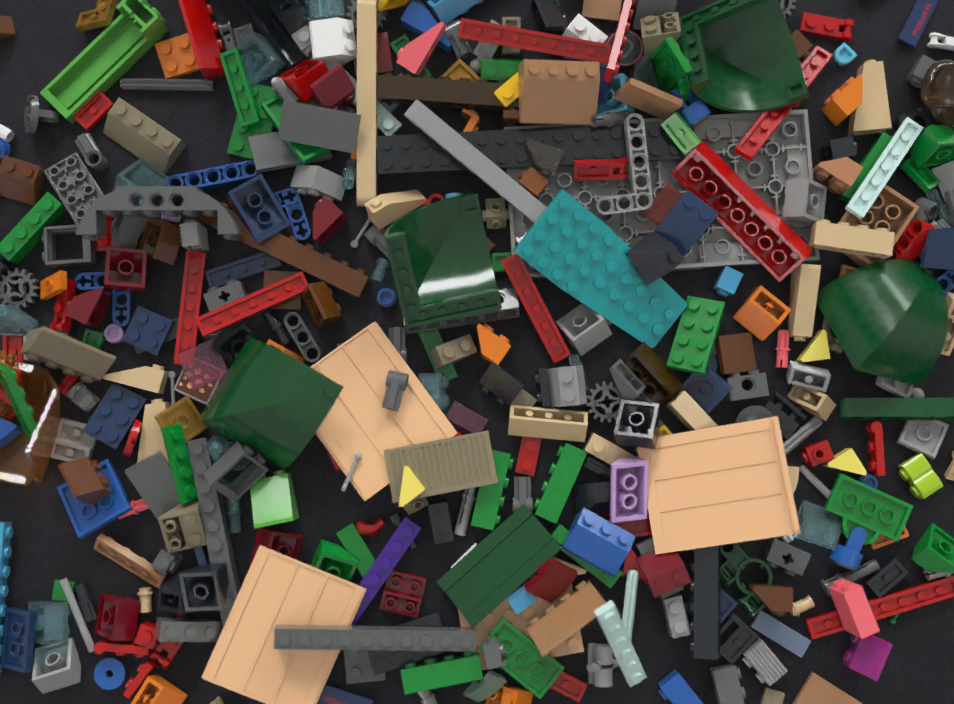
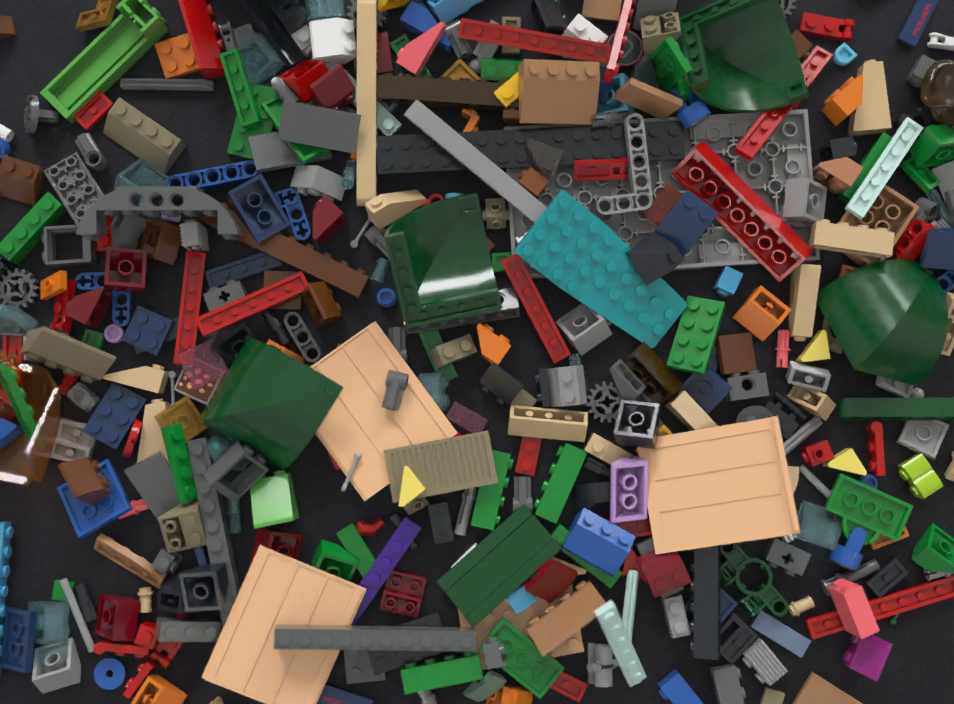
(680, 133): bright green plate -> none
(775, 597): reddish brown slope -> none

